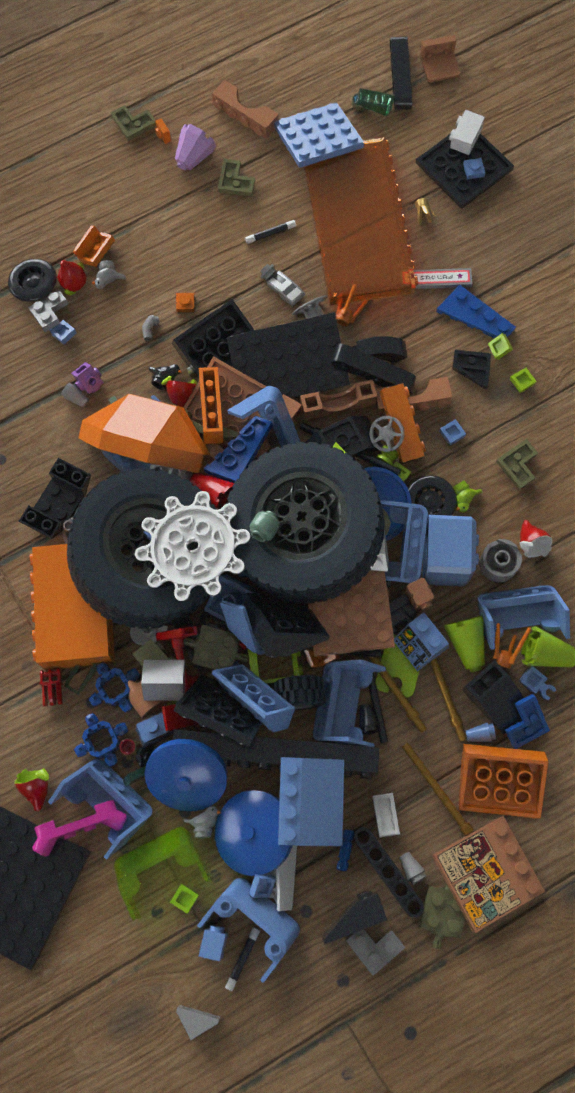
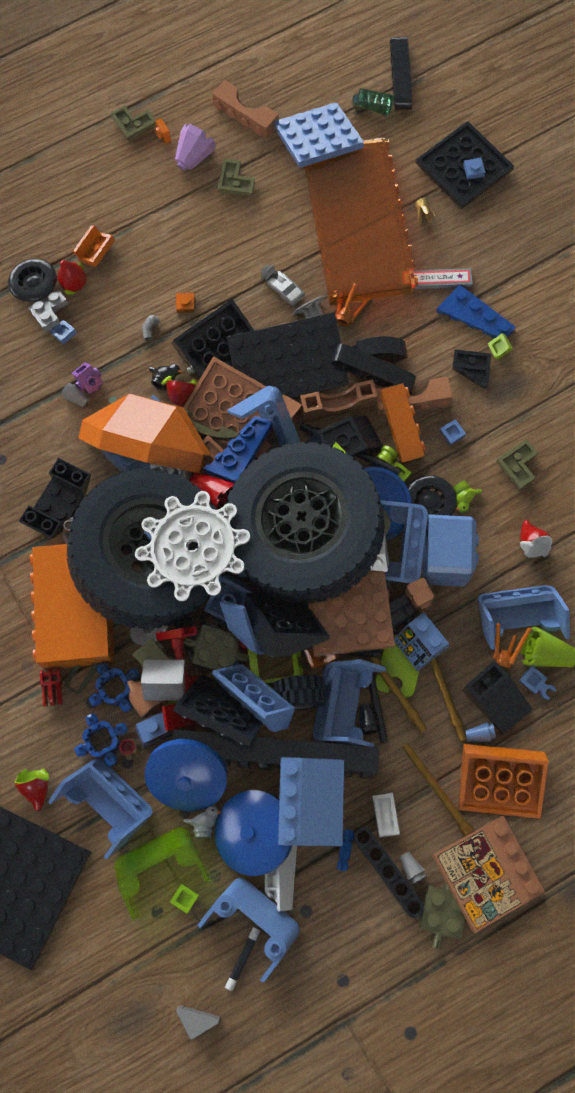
(49, 833): dark pink plate -> none
(106, 274): light grey animal -> none
(134, 776): tile -> none
(143, 755): black plate -> none
(211, 405): orange brick -> none
(213, 943): medium blue brick -> none
(262, 886): medium blue plate -> none
(264, 526): sand green head -> none
(266, 233): black bar -> none
(359, 915): black slope -> none
(375, 954): light grey plate -> none
(387, 433): light grey wheel -> none
(439, 58): nougat bracket -> none
(467, 132): white brick -> none
(468, 641): lime cone -> none
(510, 557): light grey brick -> none
(523, 380): lime plate -> none
(532, 723): blue plate -> none

